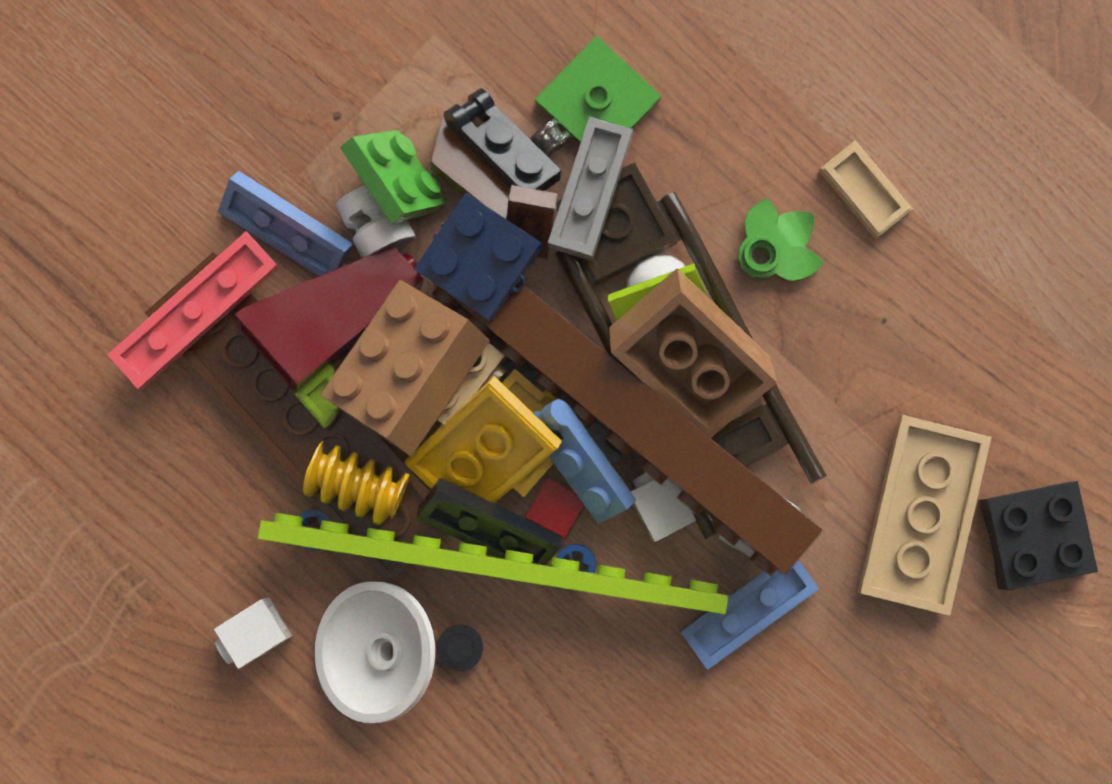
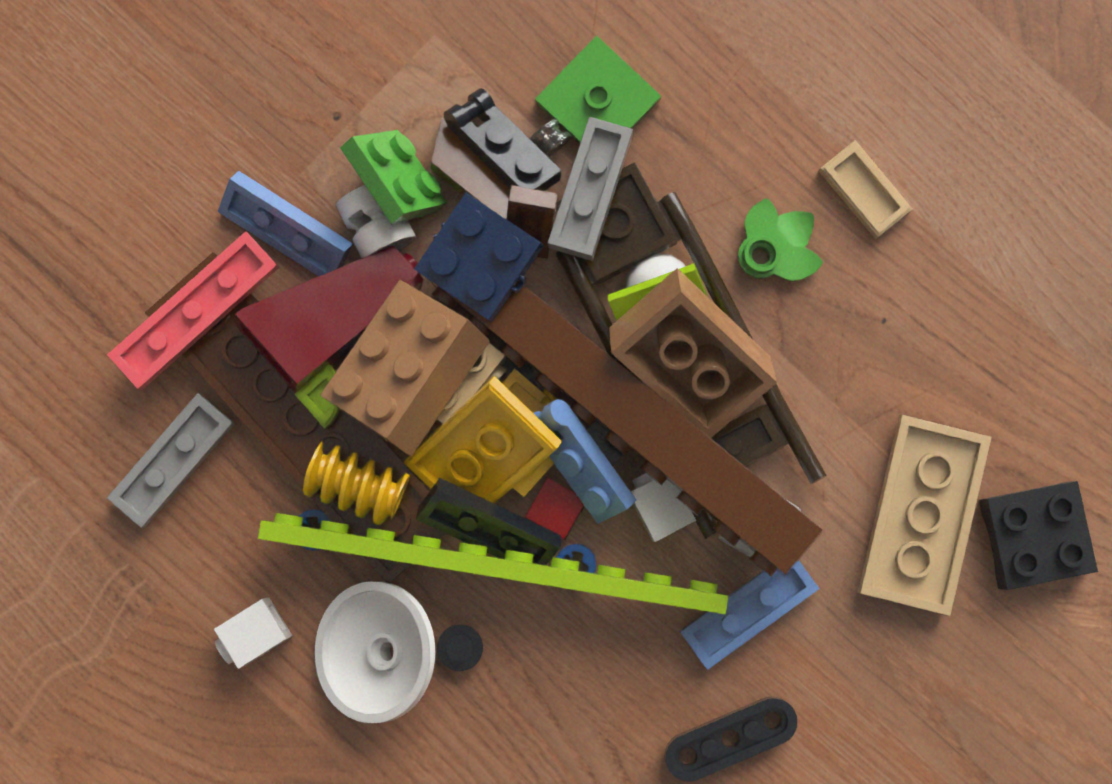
(171, 460): none -> light grey plate
(752, 739): none -> black plate

